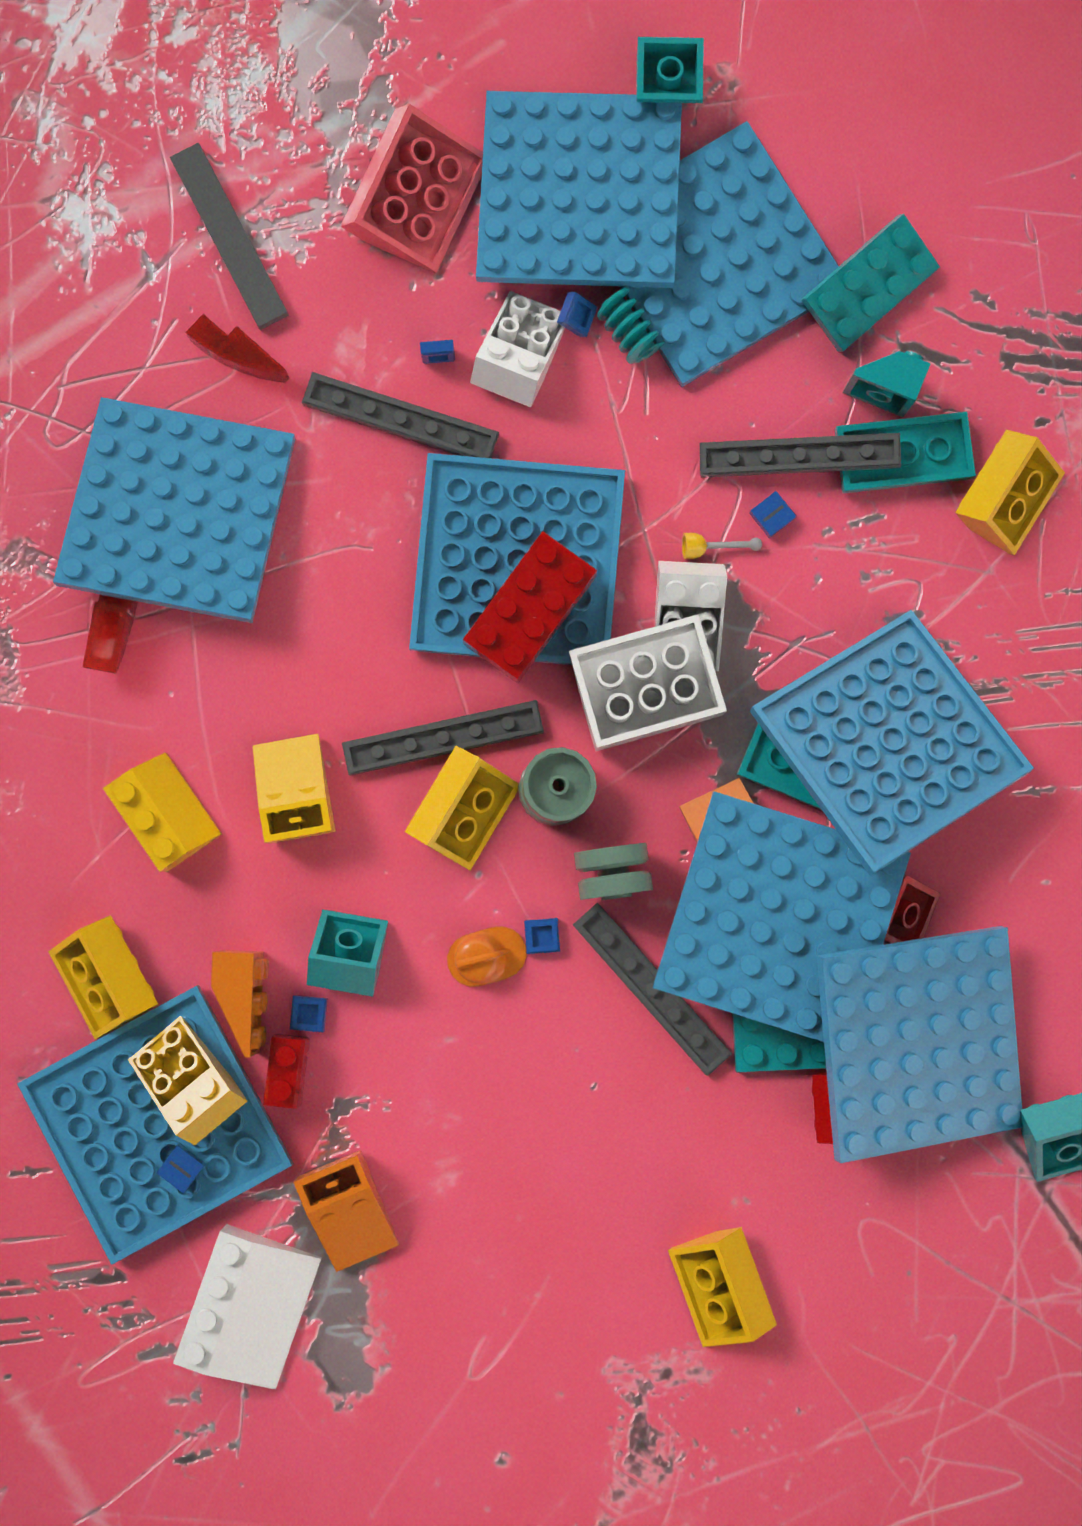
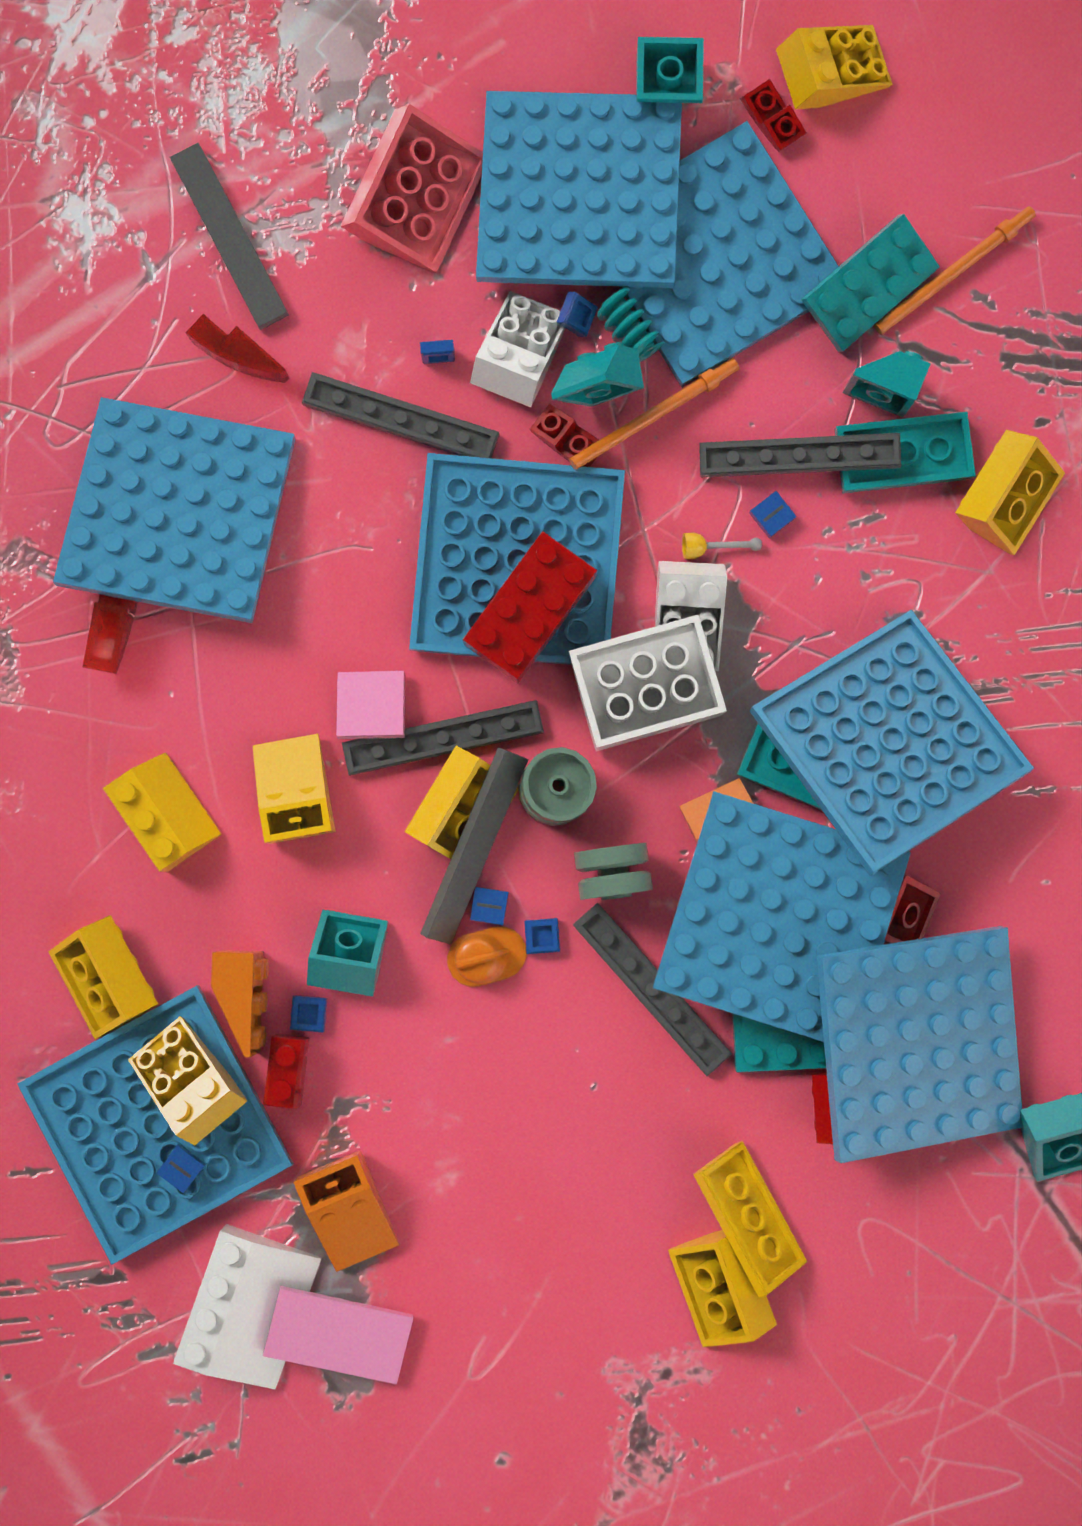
(338, 1335): none -> bright pink tile
(371, 705): none -> bright pink tile
(474, 846): none -> dark grey tile
(489, 906): none -> blue tile
(562, 433): none -> red slope
(600, 376): none -> teal slope
(706, 382): none -> orange bar
(750, 1218): none -> yellow tile
(772, 116): none -> red slope
(832, 64): none -> yellow slope
(1003, 233): none -> orange bar

